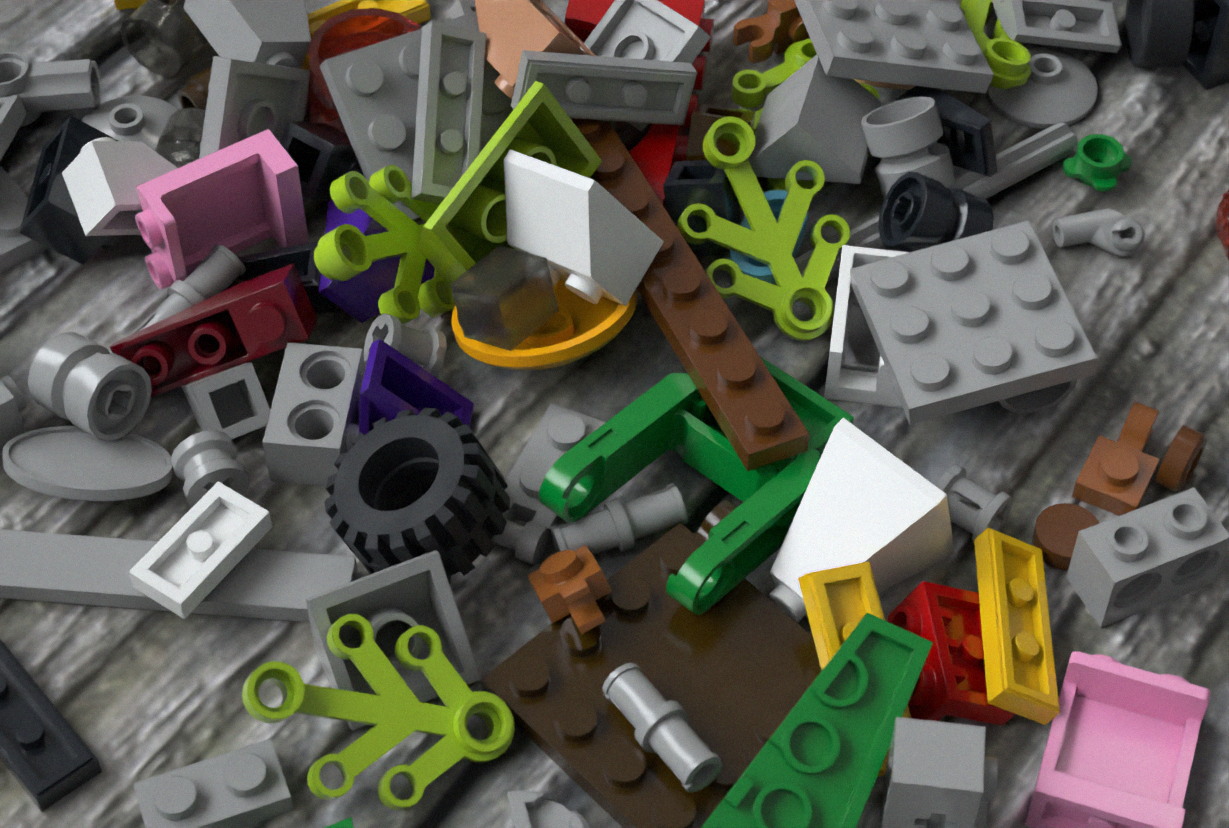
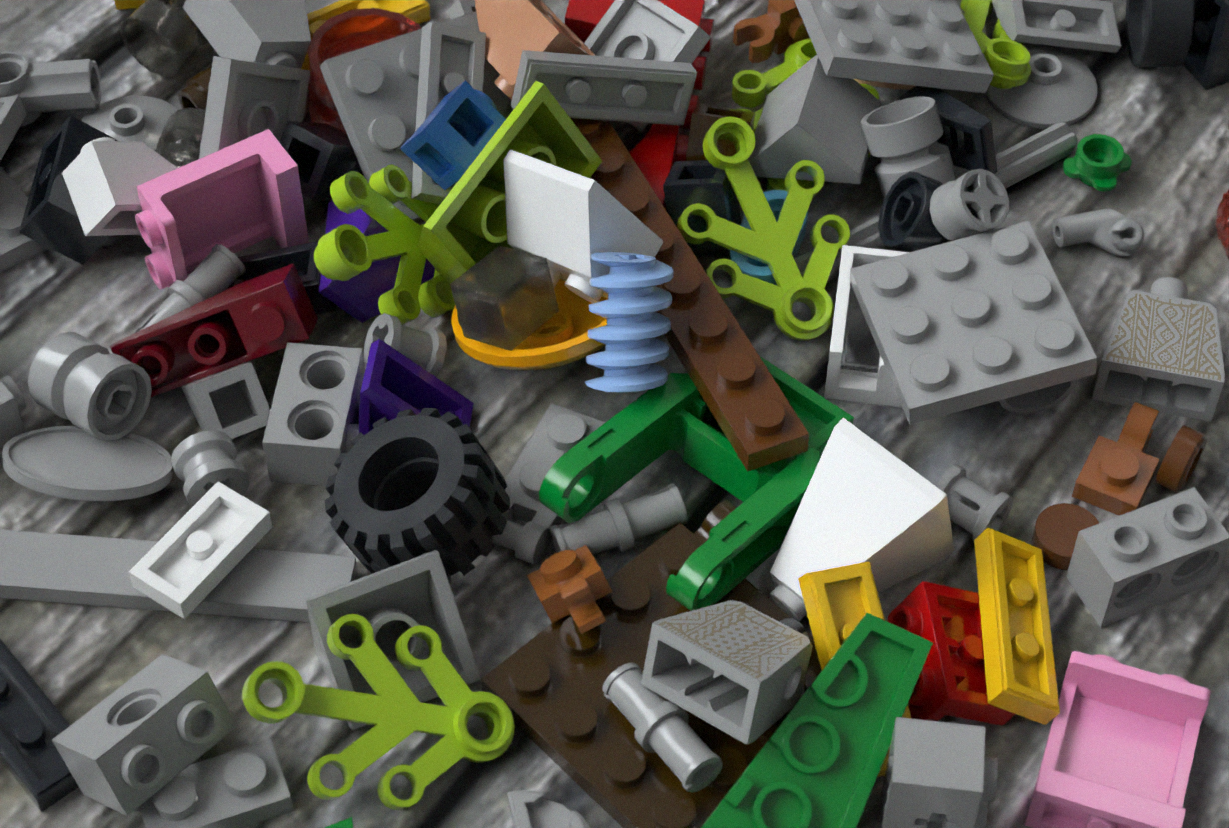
(144, 733): none -> light grey brick
(454, 134): none -> blue brick
(630, 322): none -> light blue piece
(729, 666): none -> light grey torso
(969, 205): none -> light grey wheel
(1164, 353): none -> light grey torso

